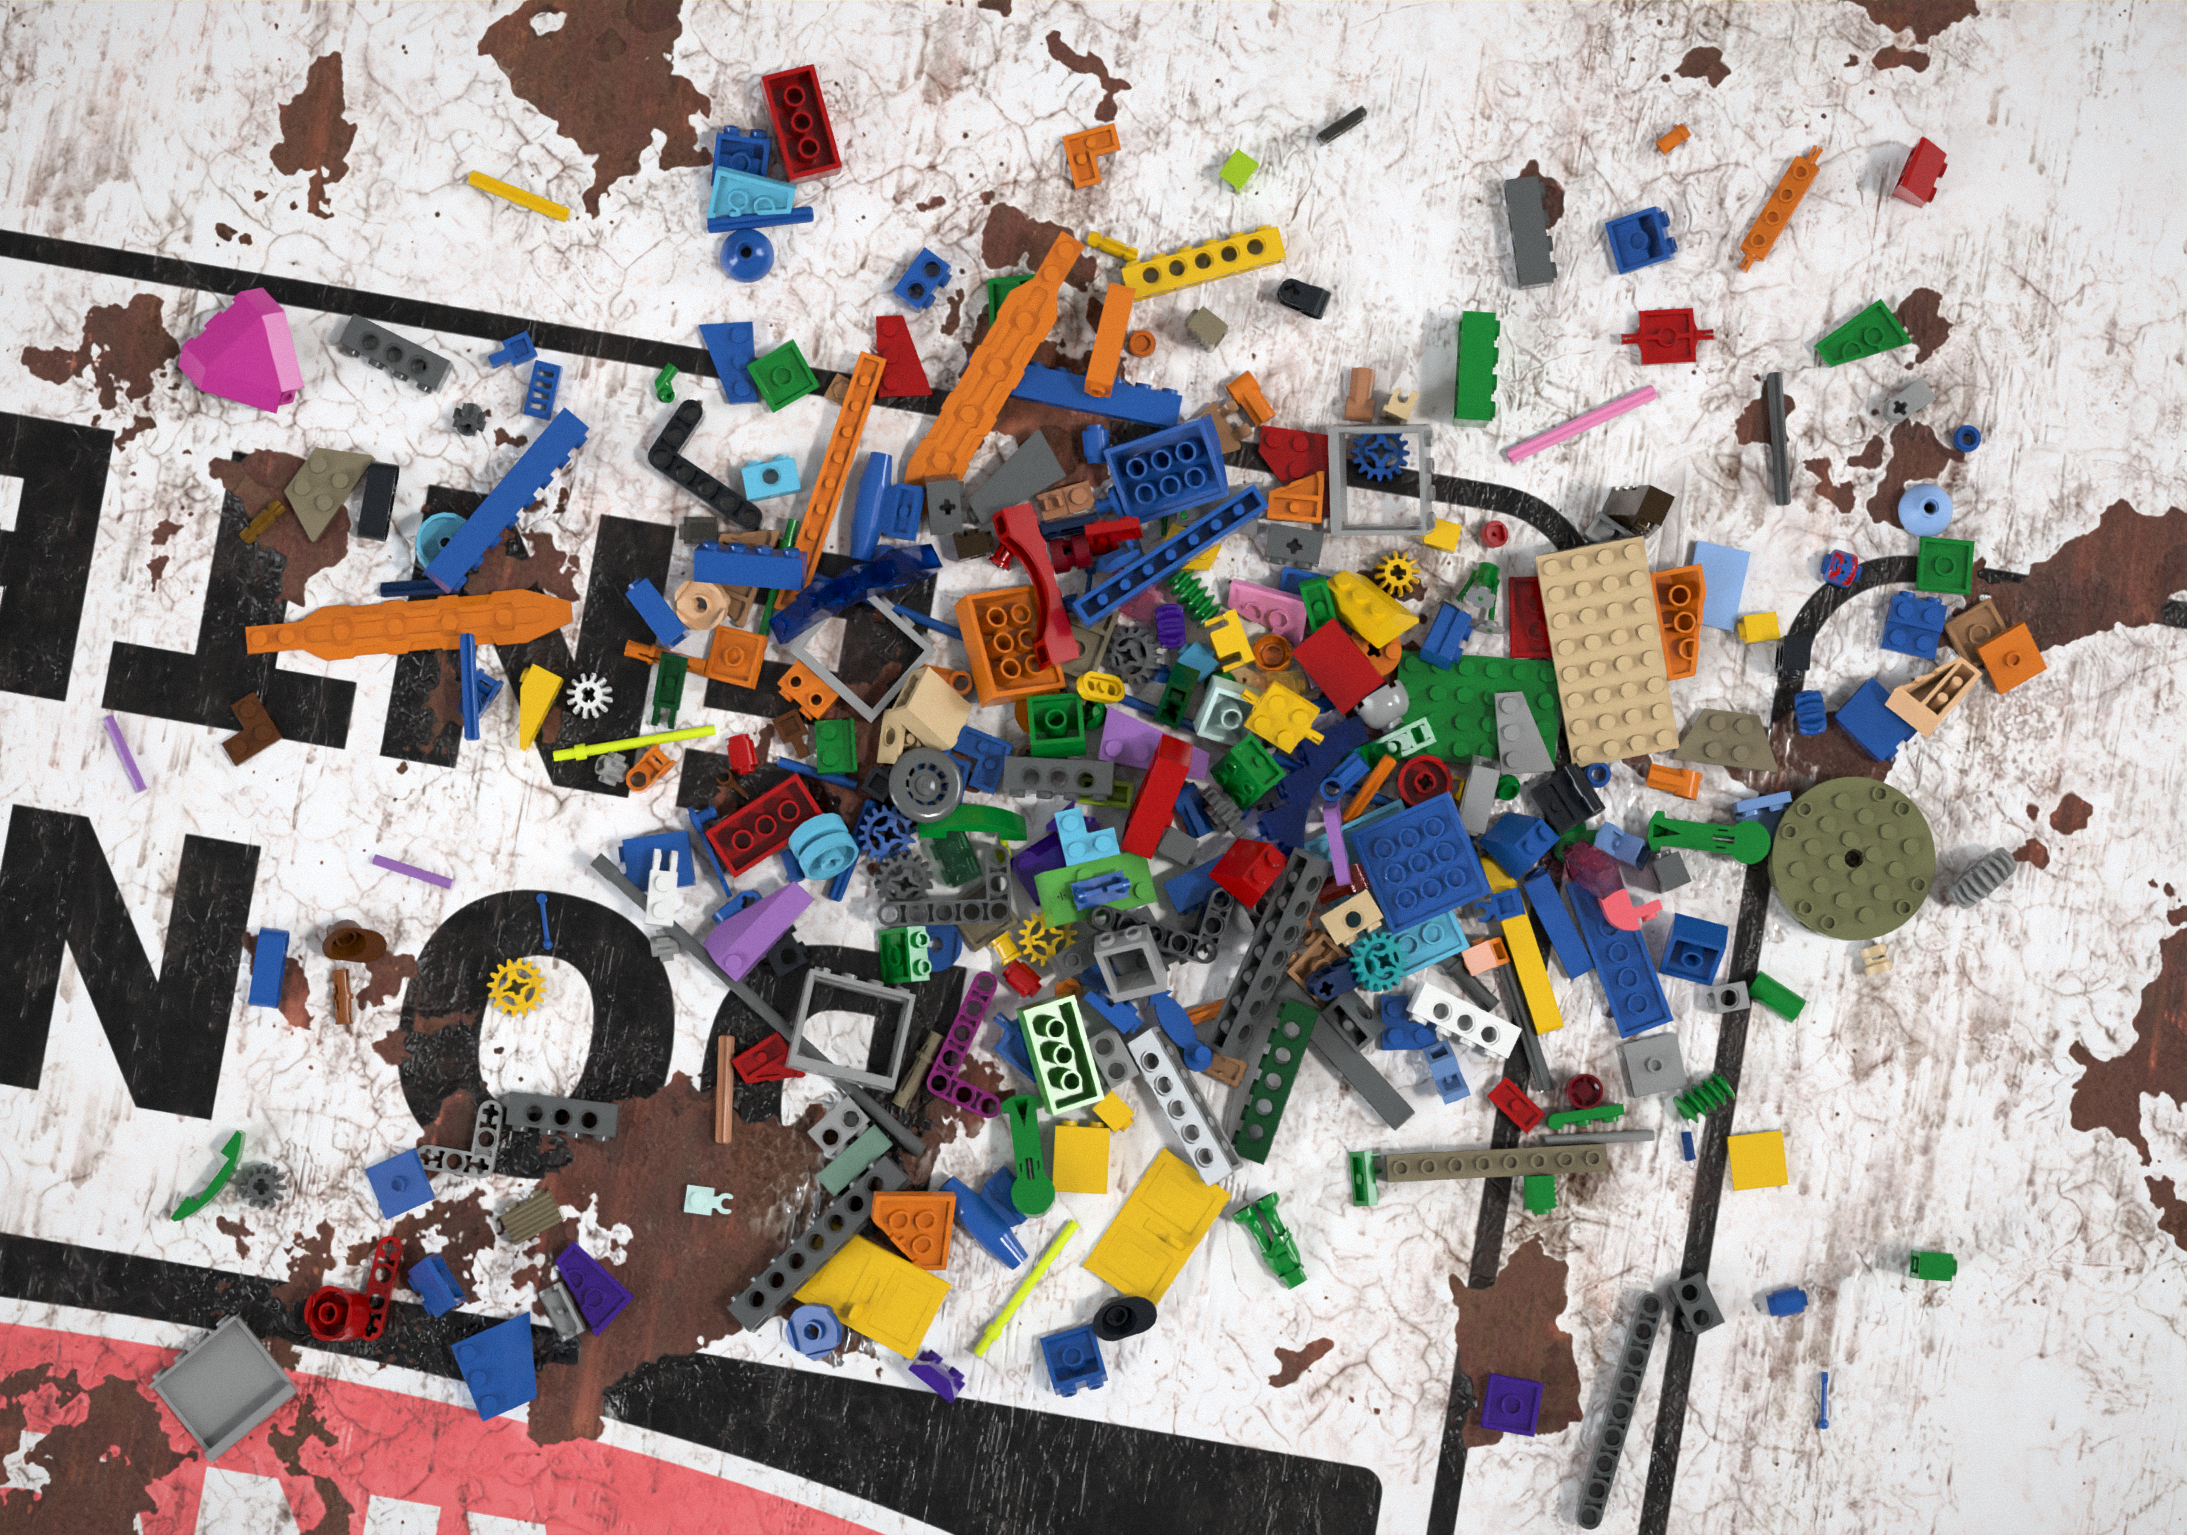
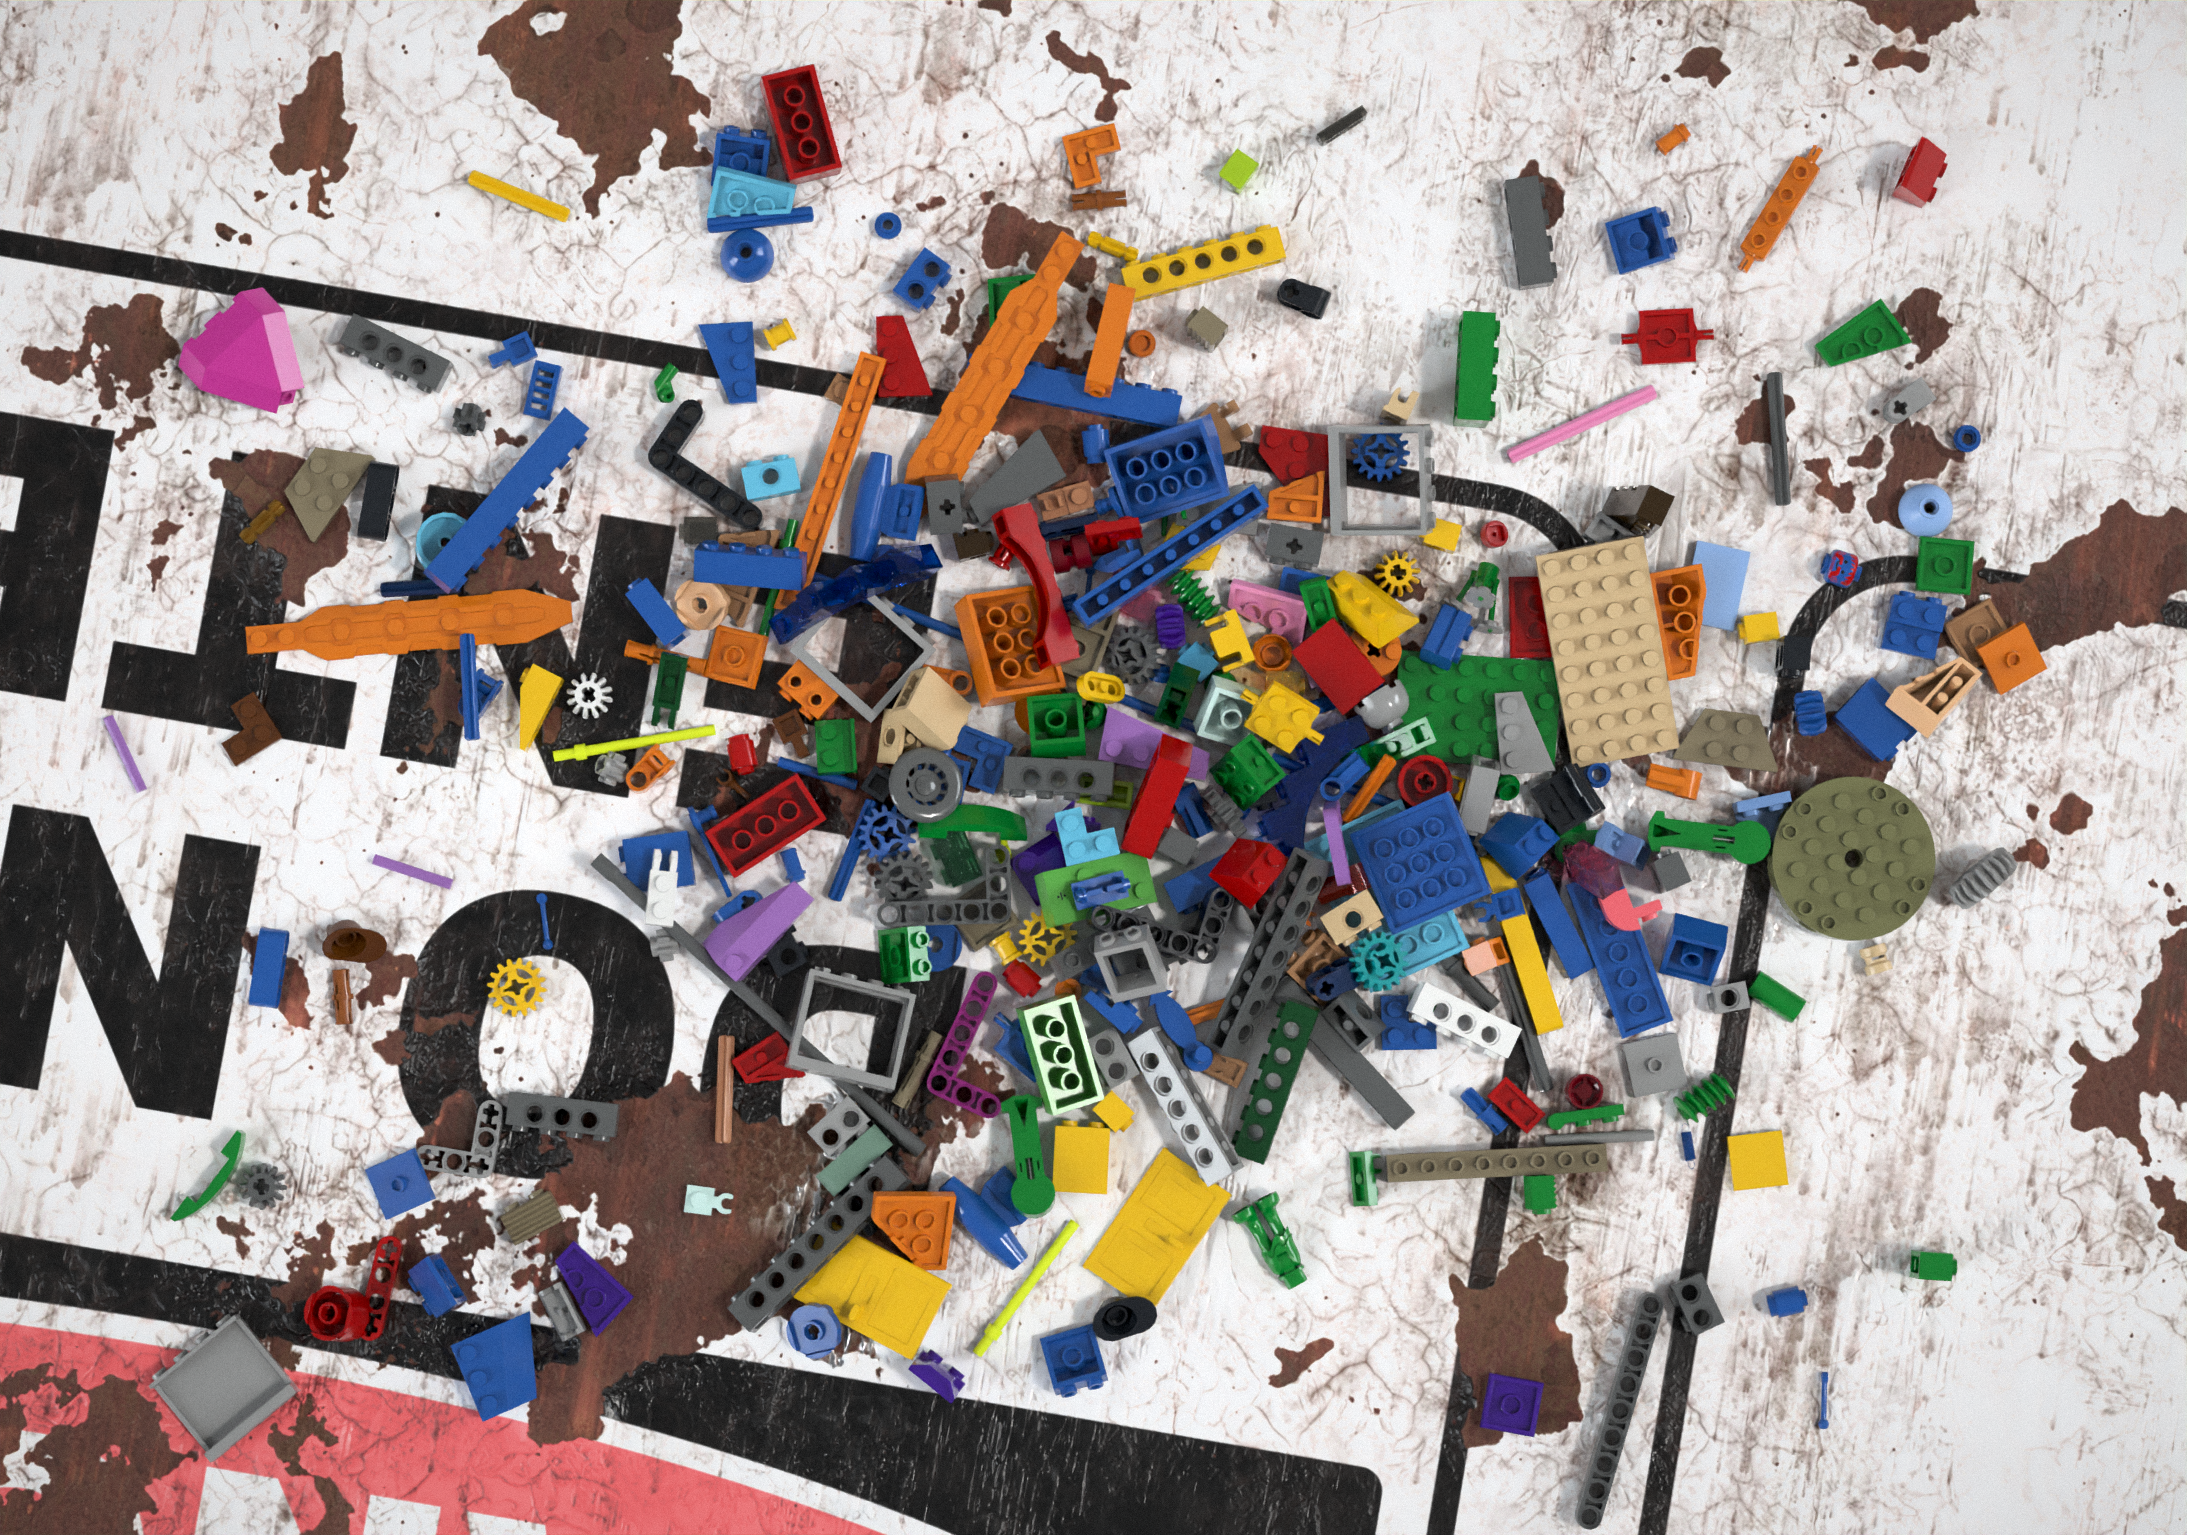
(779, 334): none -> yellow bush
(782, 375): green plate -> none
(823, 846): medium azure wheel -> none
(894, 231): none -> blue plate
(1099, 200): none -> dark orange pin
(1247, 394): orange piece -> none
(1360, 402): nougat piece -> none
(1445, 1072): medium blue brick -> none
(1483, 1110): none -> blue axle

